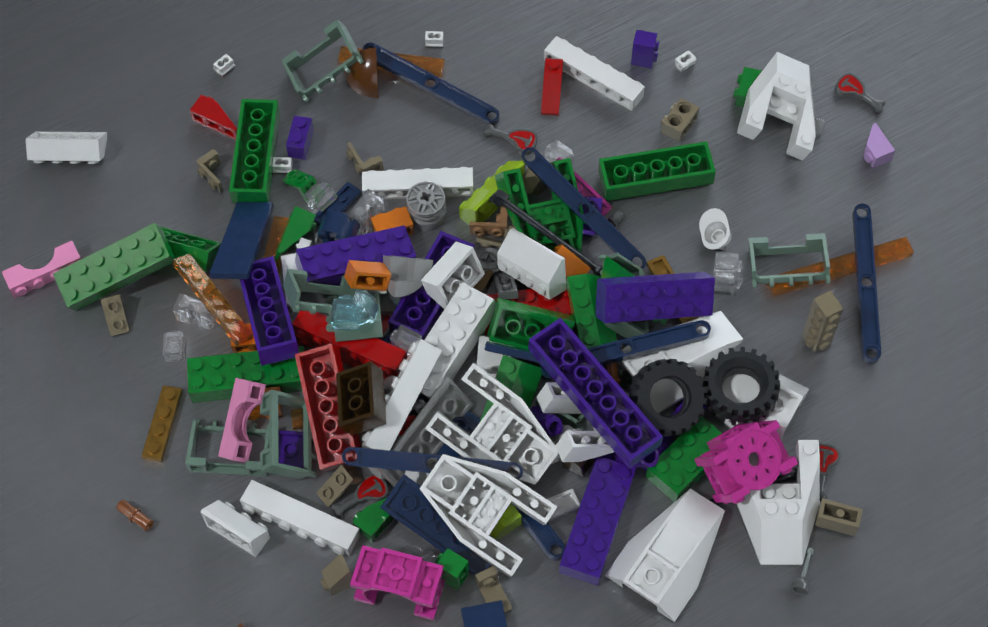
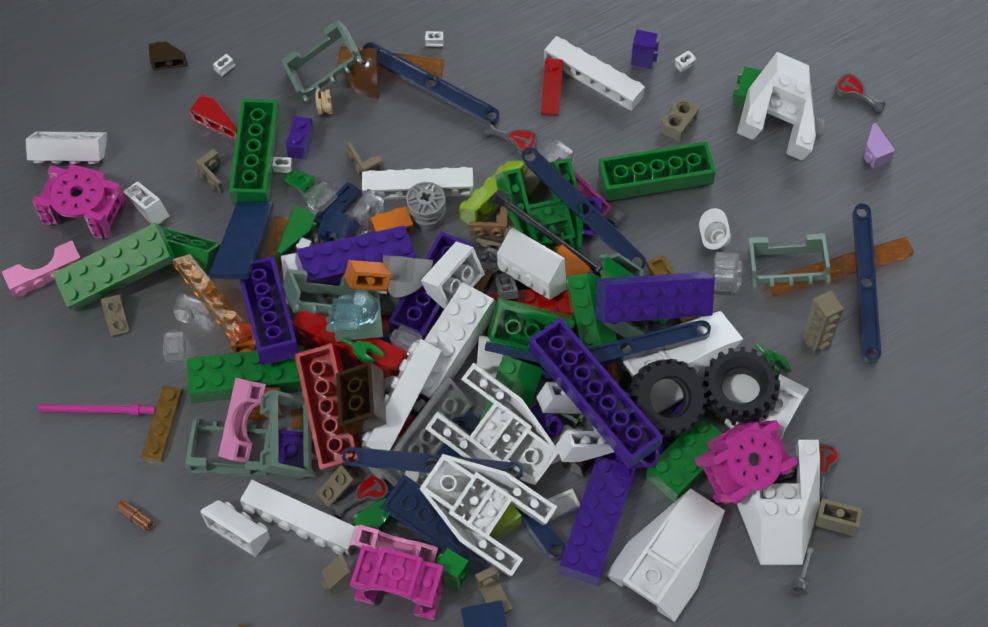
(103, 195): none -> dark pink piece
(134, 409): none -> dark pink bar
(146, 203): none -> white slope
(166, 56): none -> dark brown slope
(324, 102): none -> tan wheel
(361, 349): none -> green hand
(376, 539): none -> bright pink arch
(775, 357): none -> green hand

